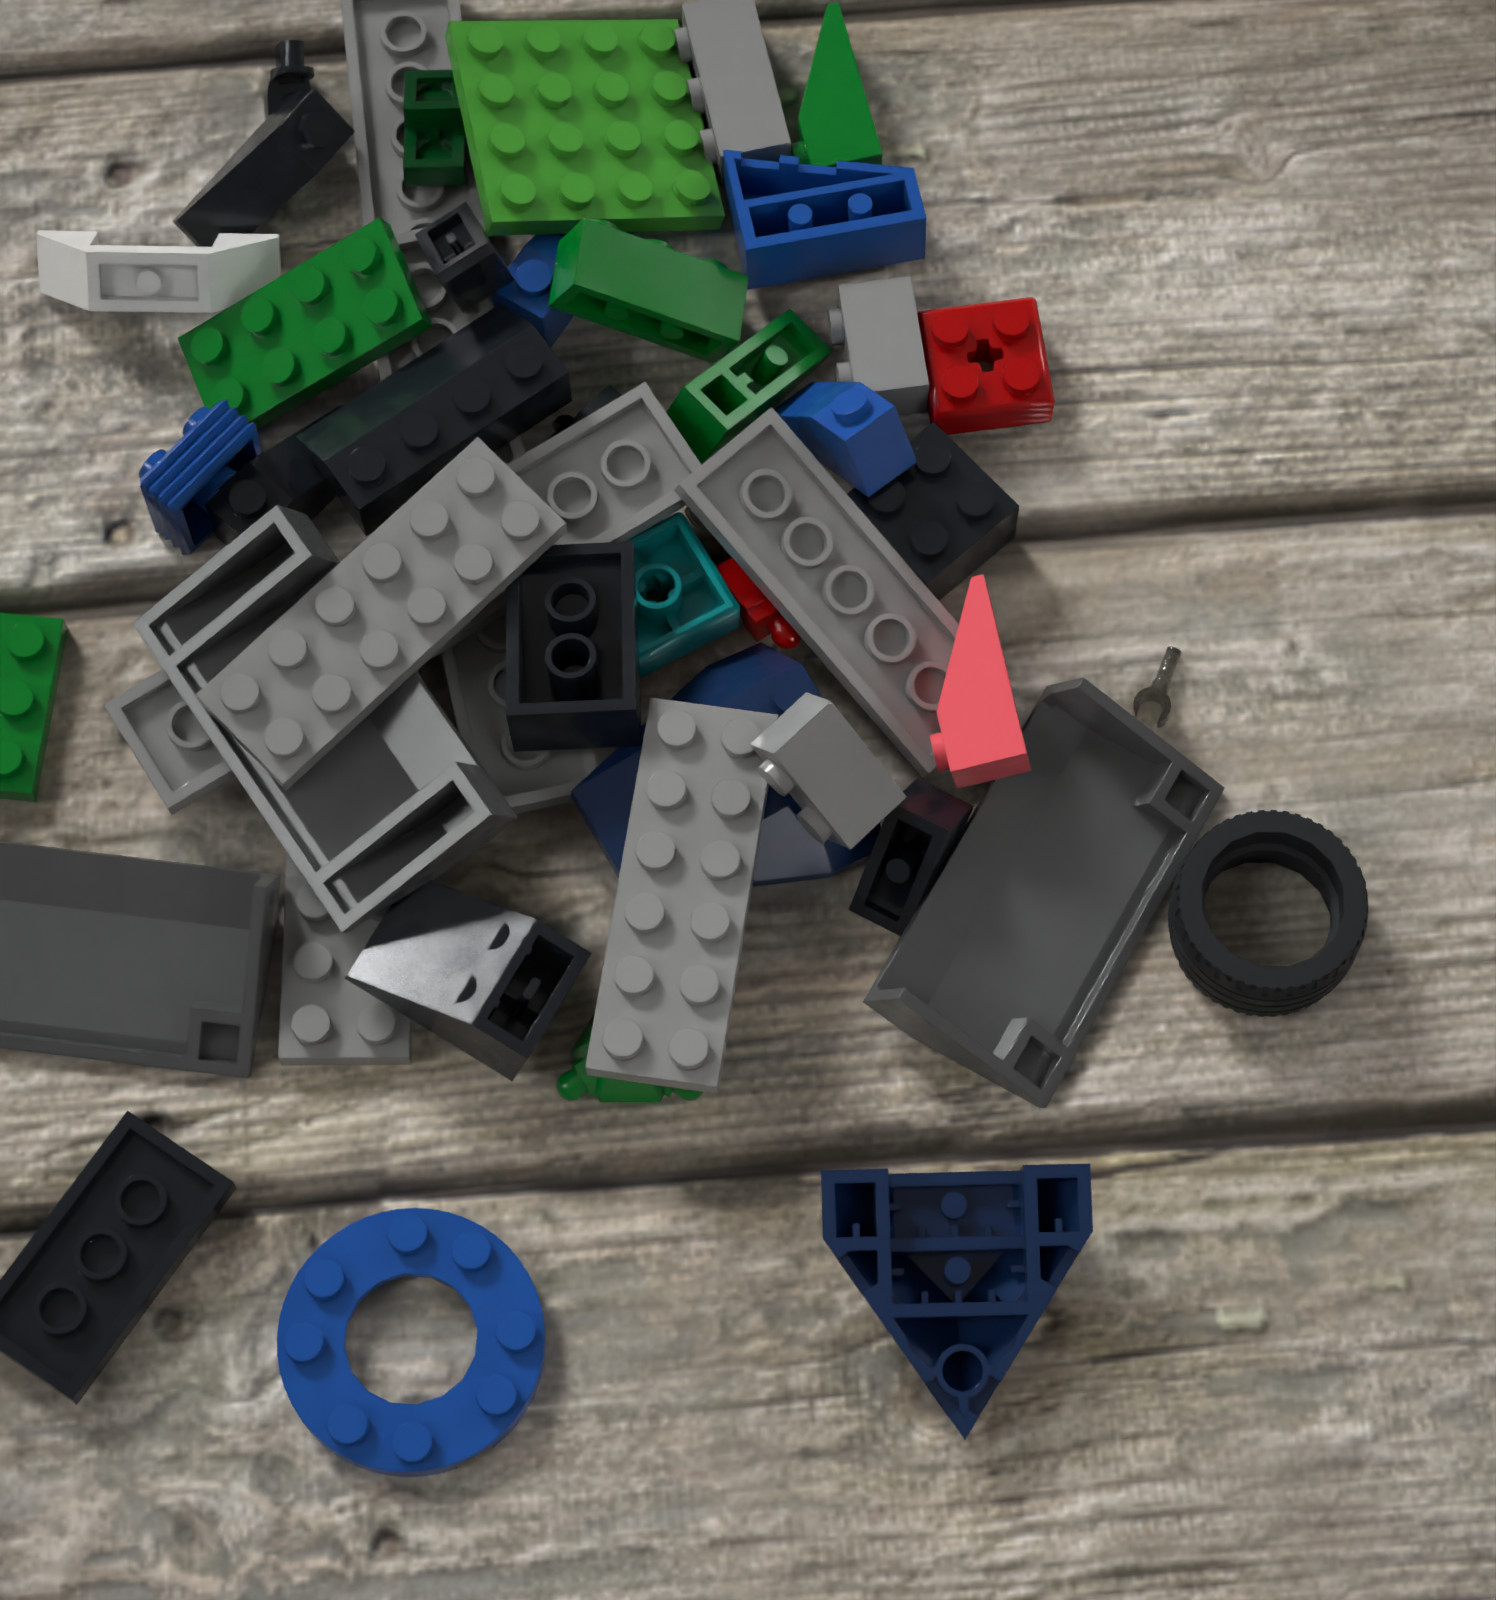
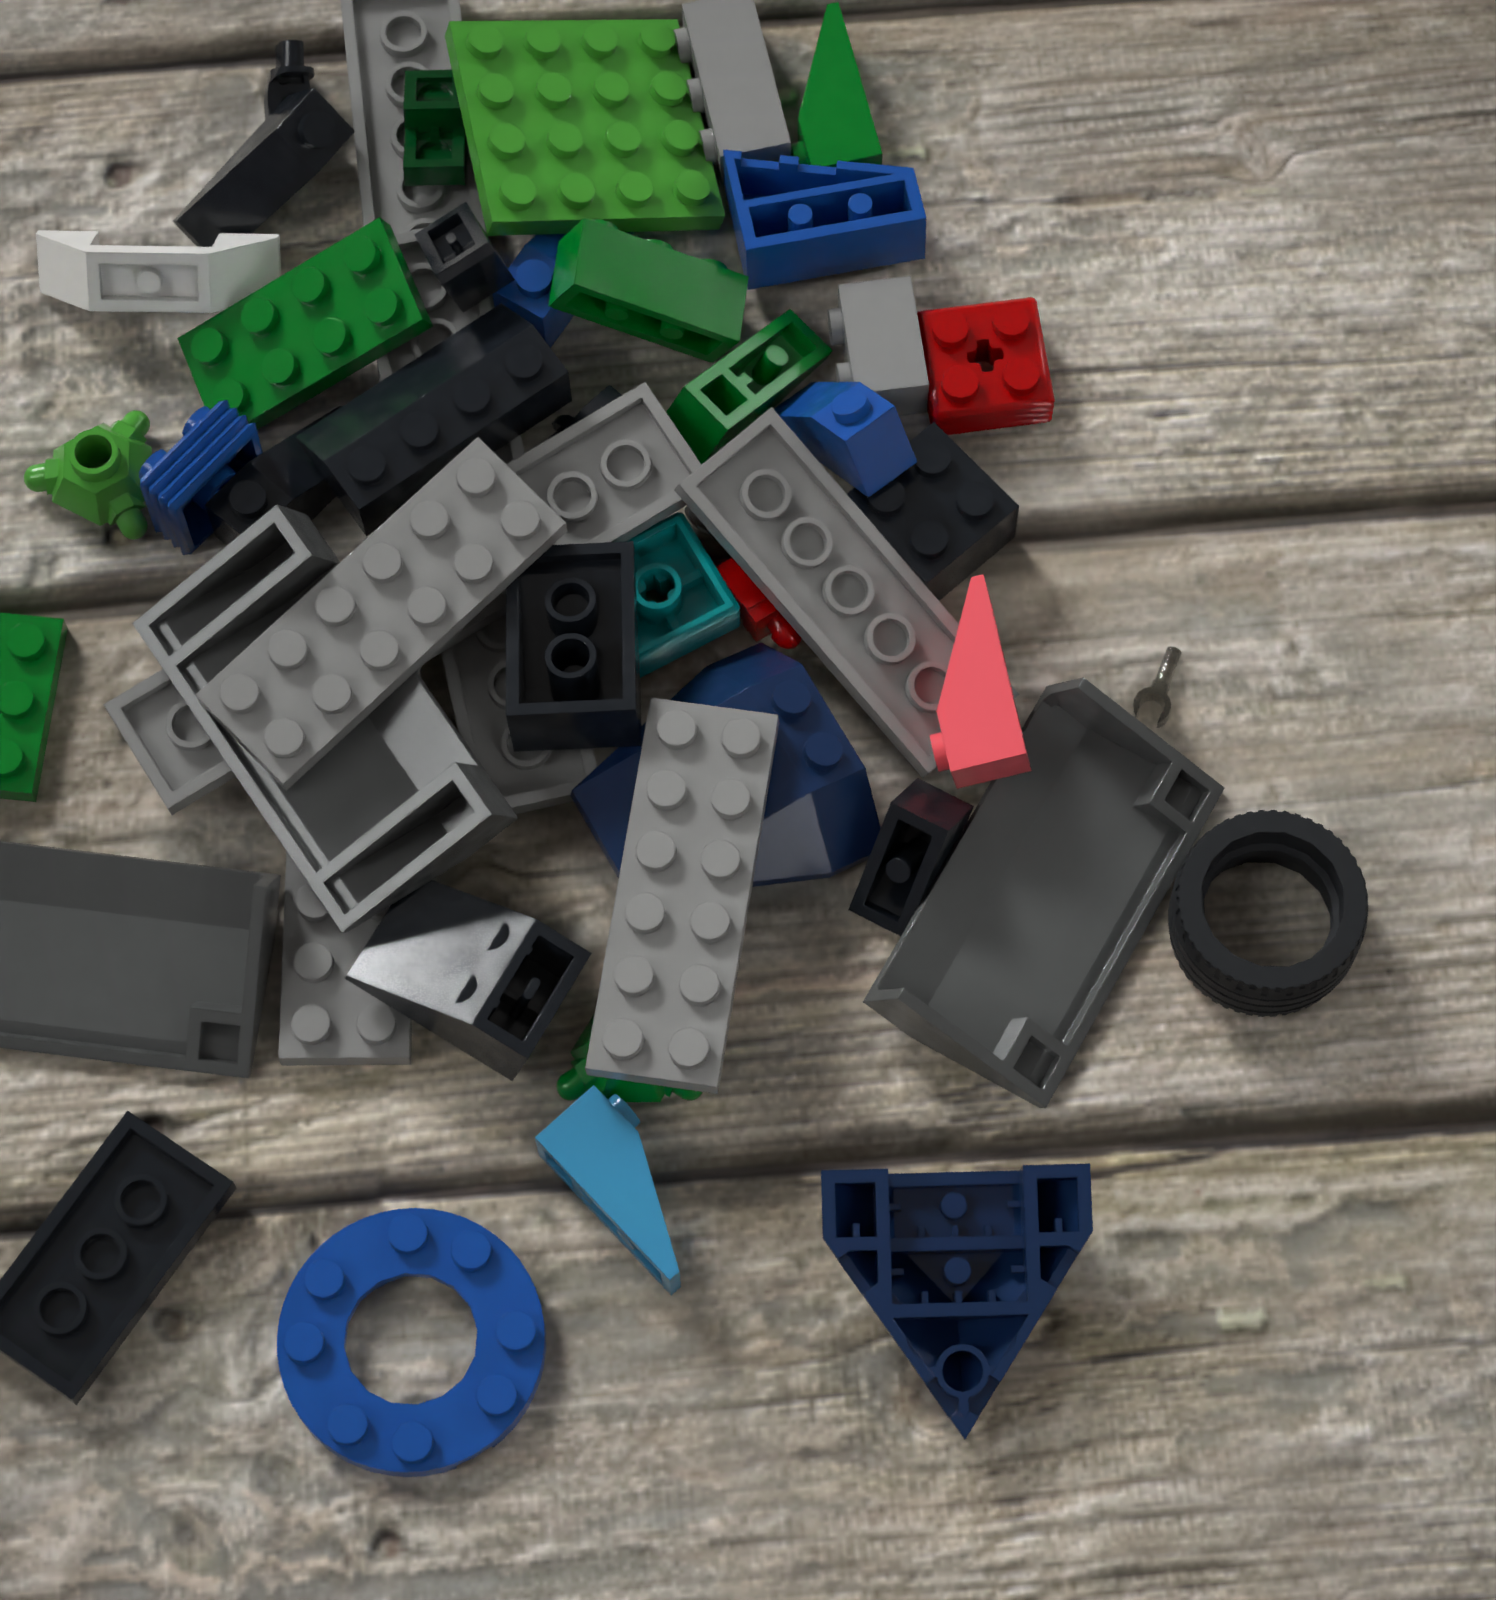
(100, 474): none -> bright green rock
(605, 1165): none -> dark azure slope
(826, 772): light grey brick -> none

